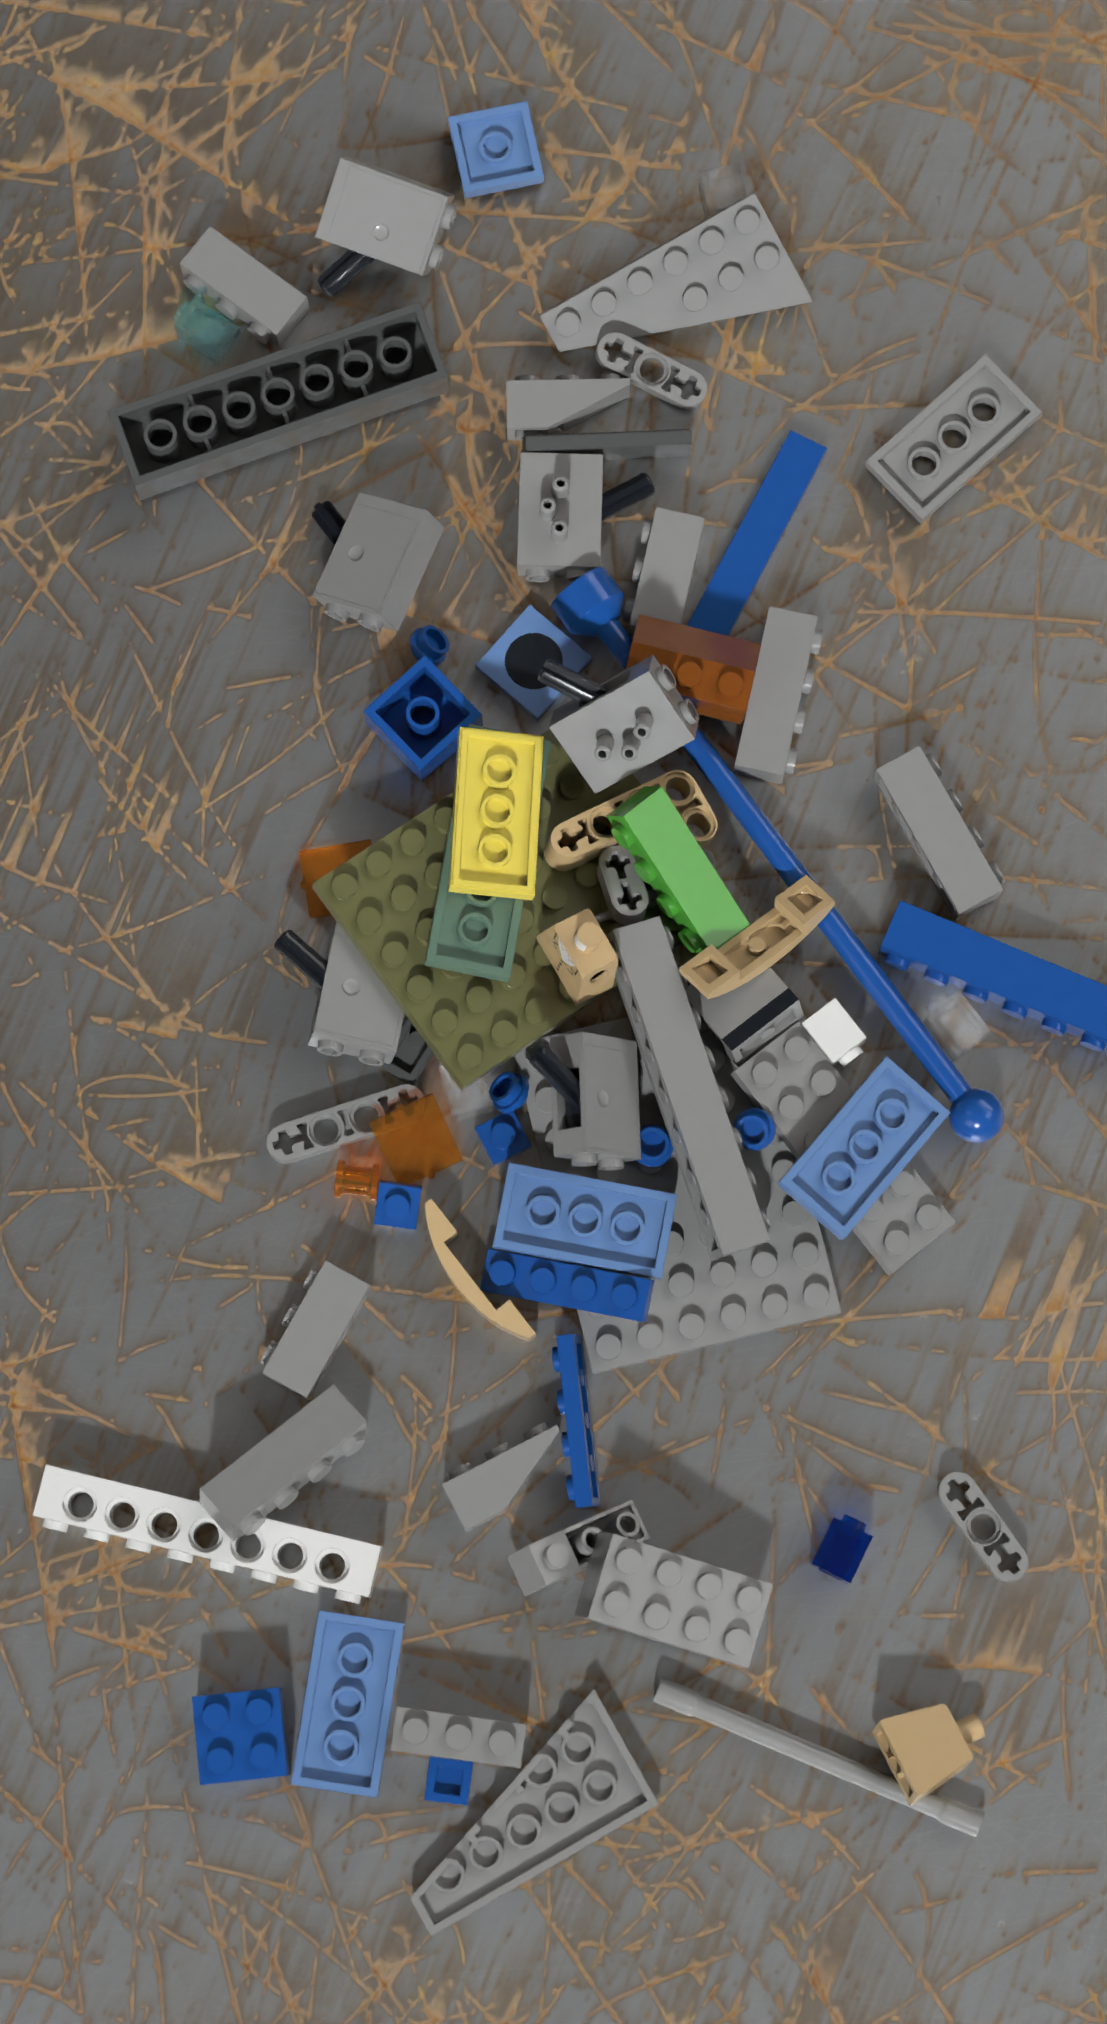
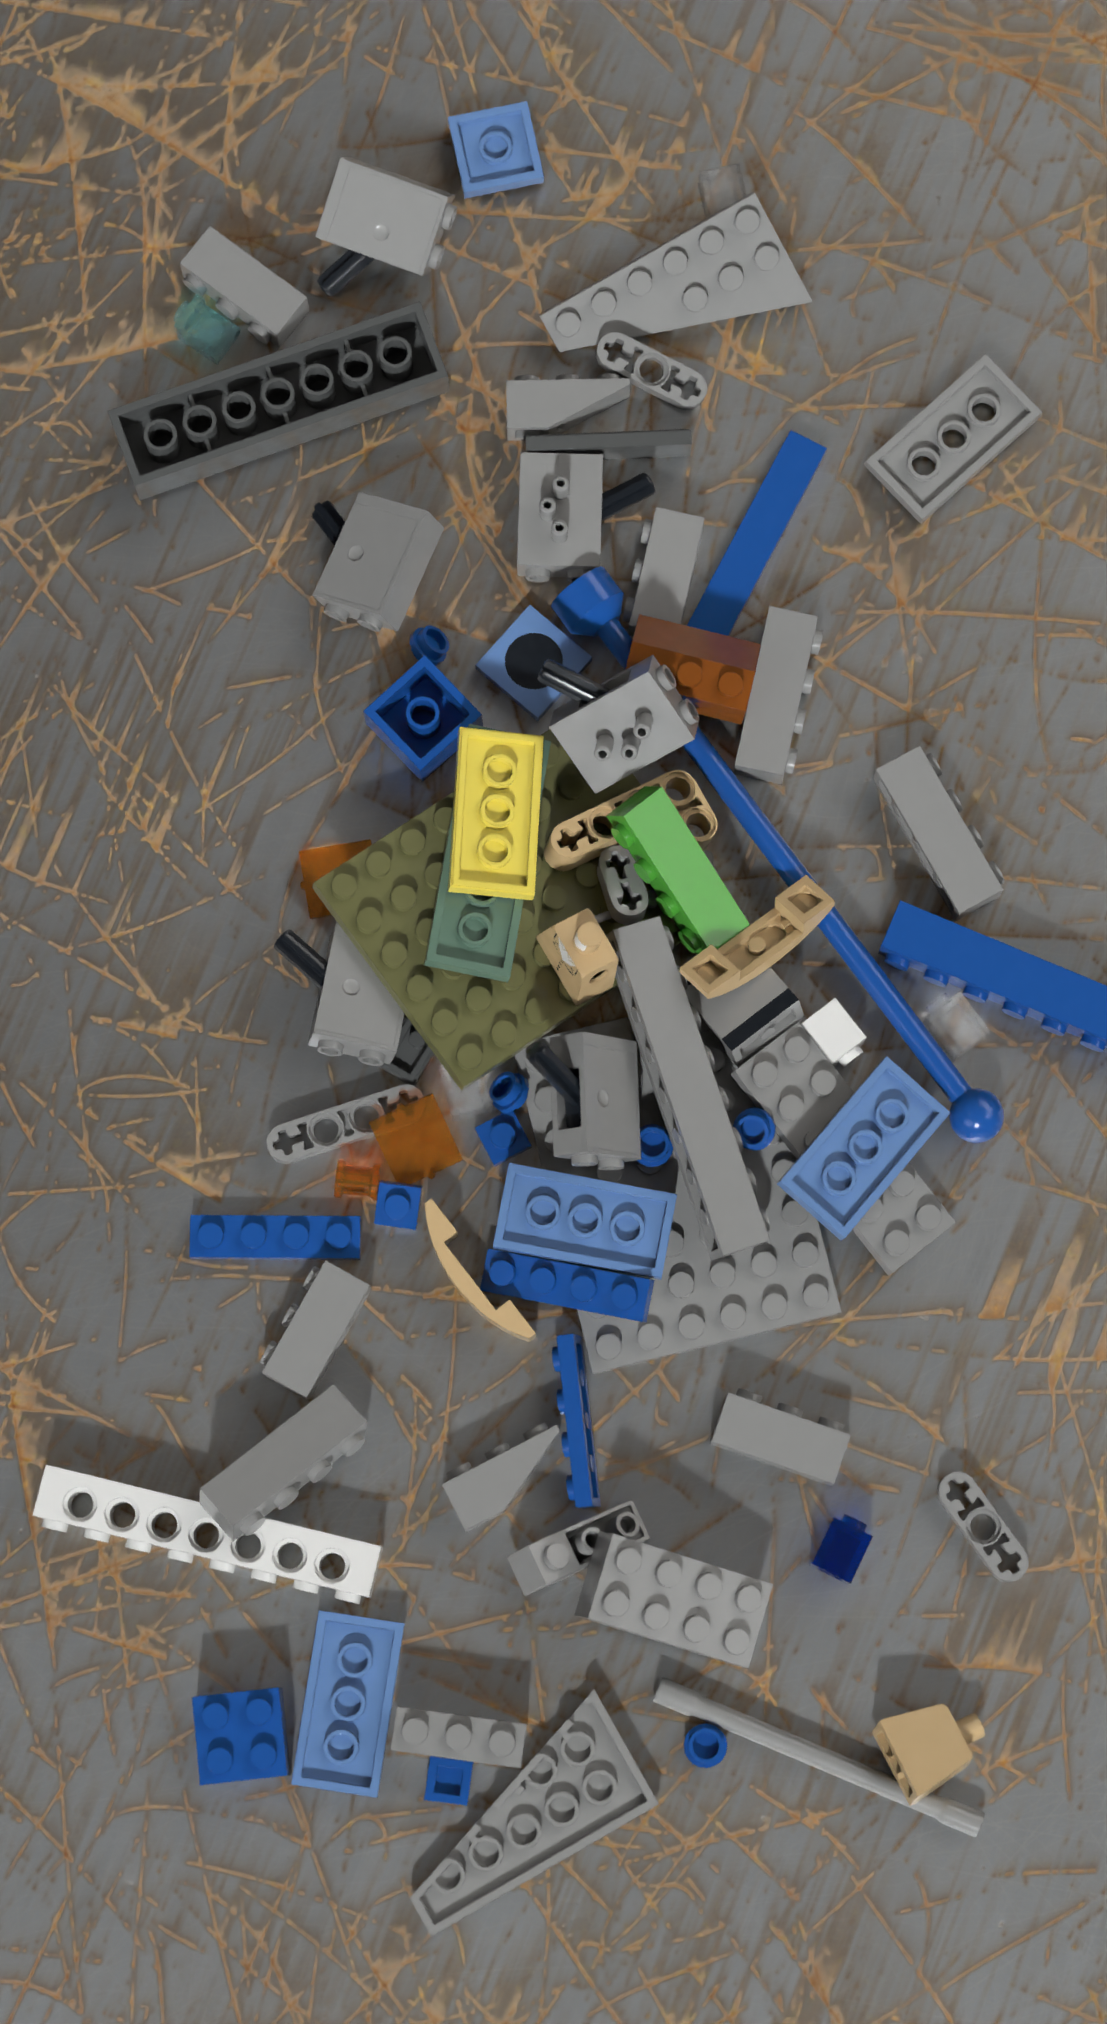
(275, 1237): none -> blue plate
(705, 1745): none -> blue plate
(781, 1437): none -> light grey brick

